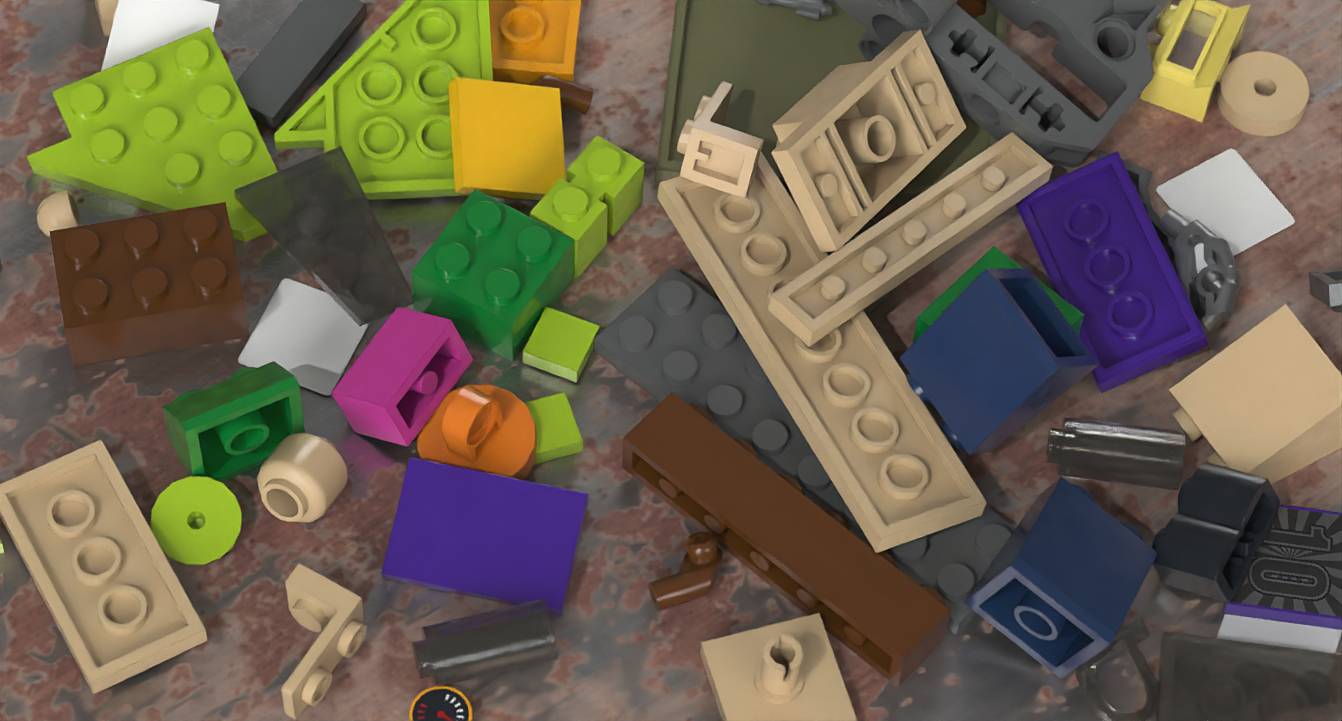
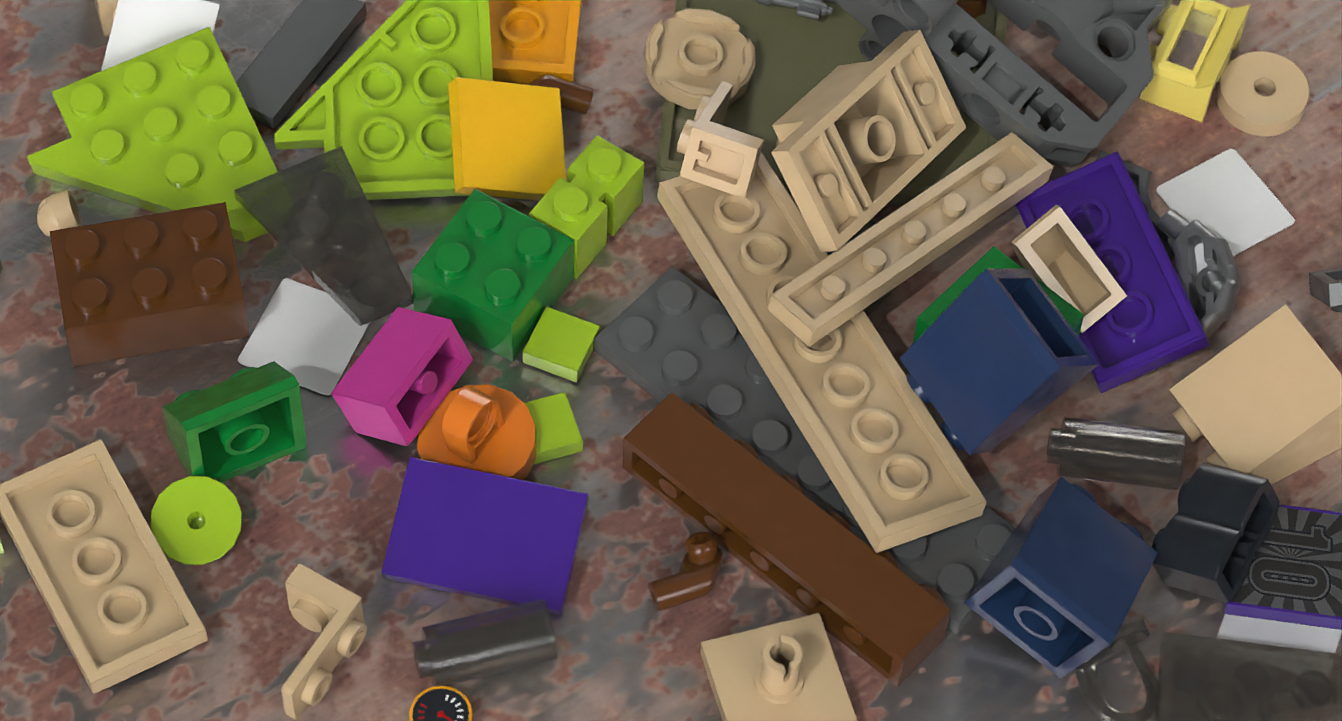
(302, 478): tan head -> none
(695, 54): none -> tan tile
(1068, 265): none -> tan slope

